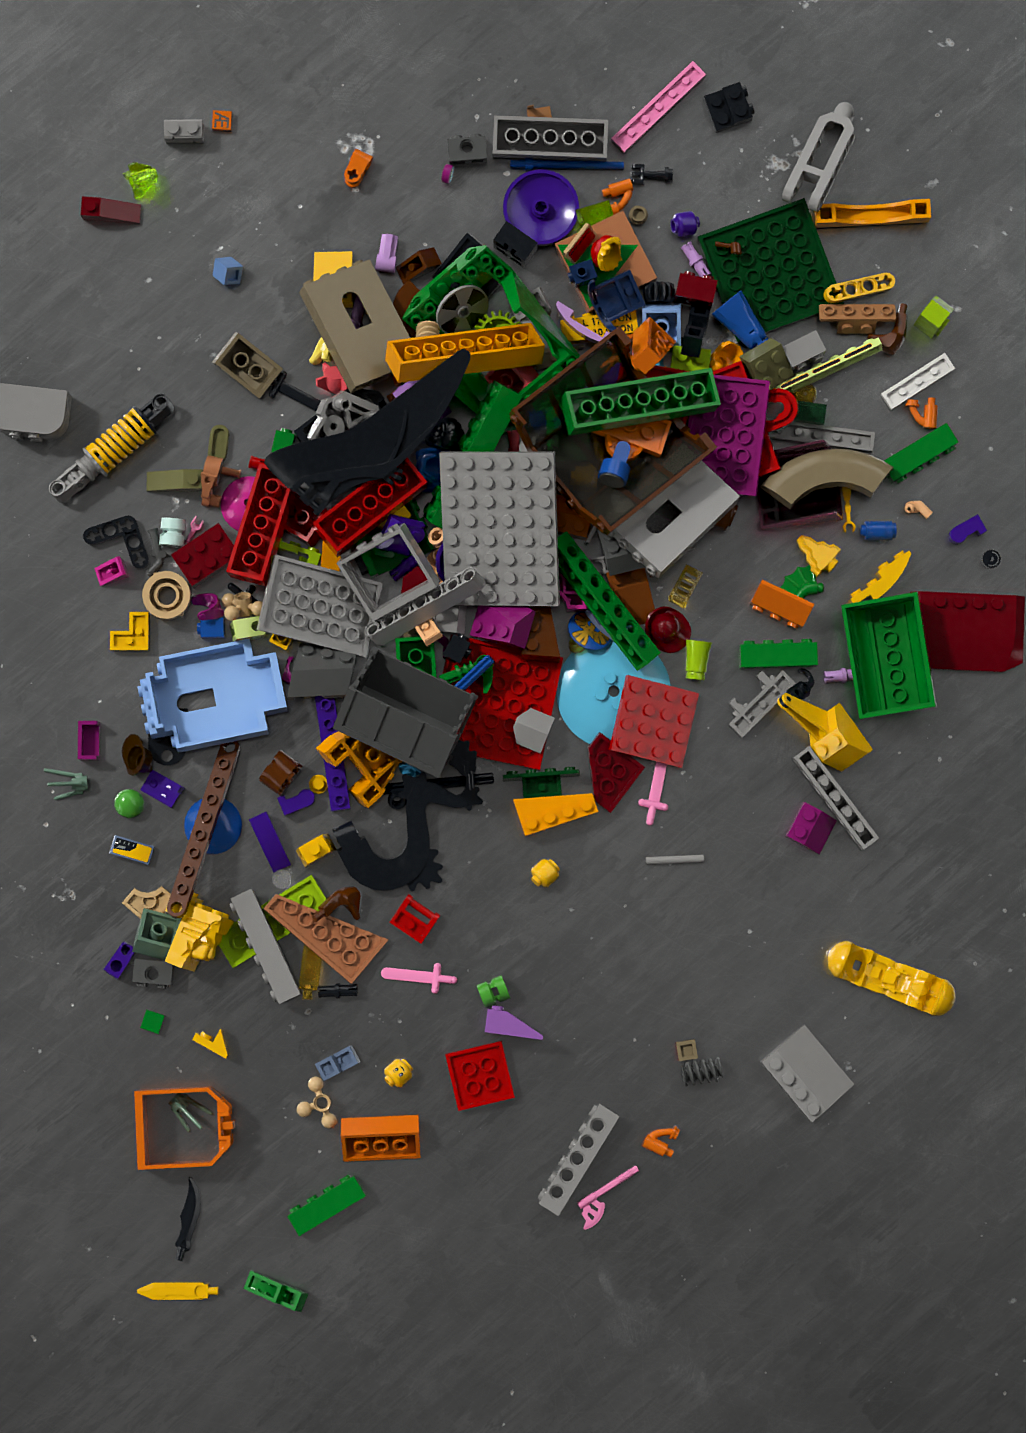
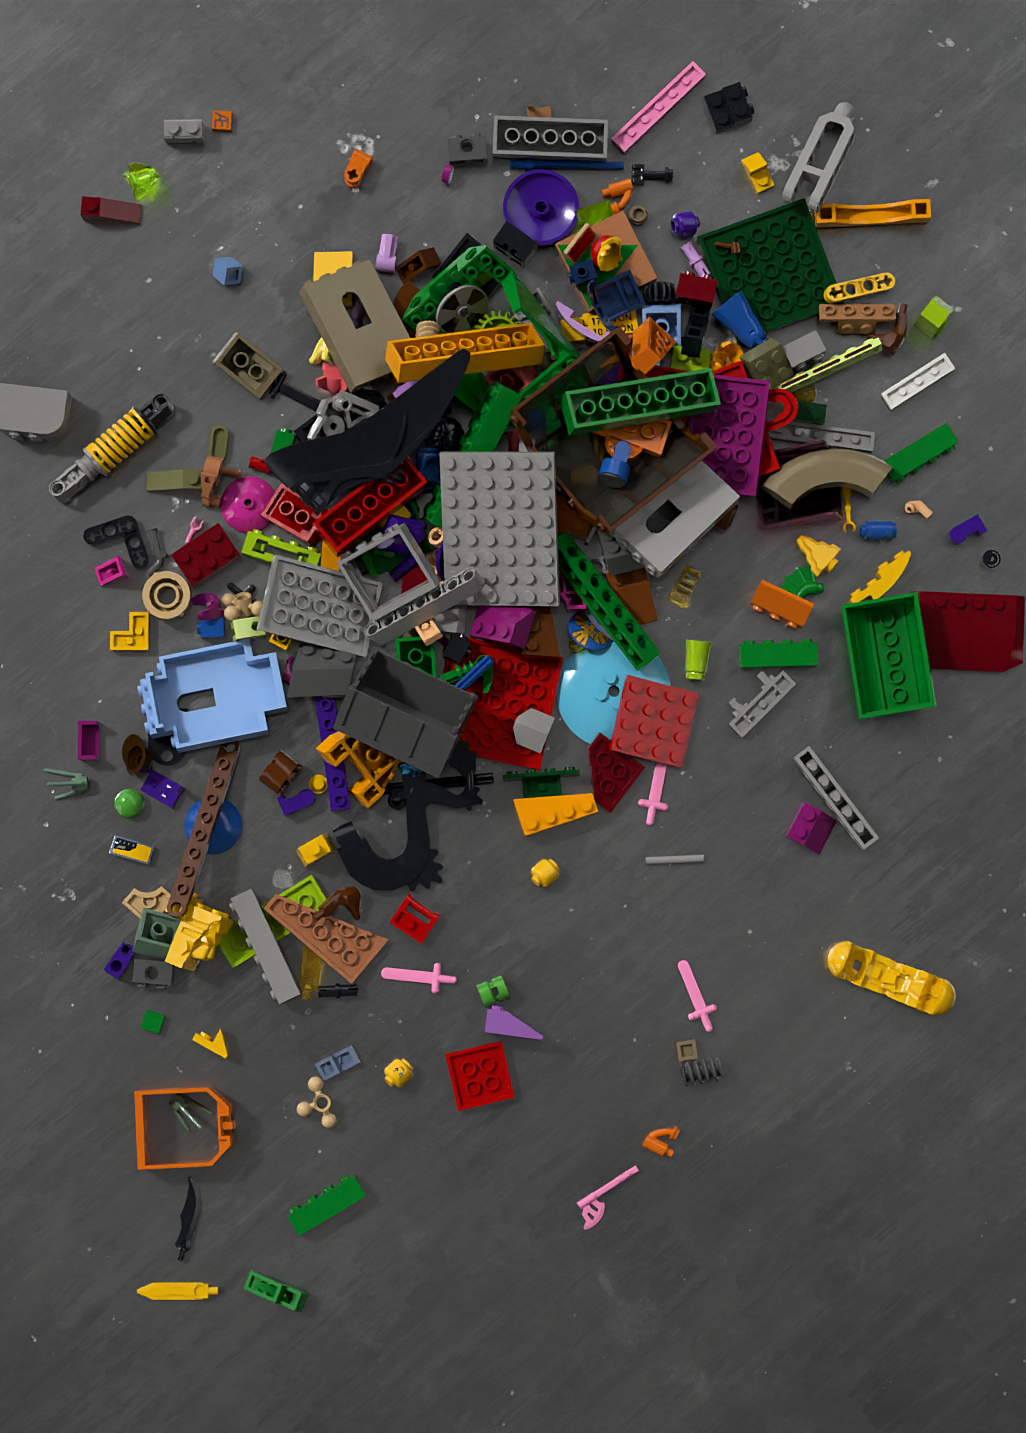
(172, 532): light aqua wheel -> none
(260, 528): red brick -> none
(270, 841): dark purple slope -> none
(380, 1138): orange slope -> none
(556, 1204): light grey brick -> none
(667, 629): dark red hat -> none
(696, 997): none -> bright pink sword
(757, 172): none -> yellow slope
(807, 1073): light grey slope -> none
(831, 732): yellow slope -> none
(838, 676): lavender pin -> none
(929, 420): orange plant -> none

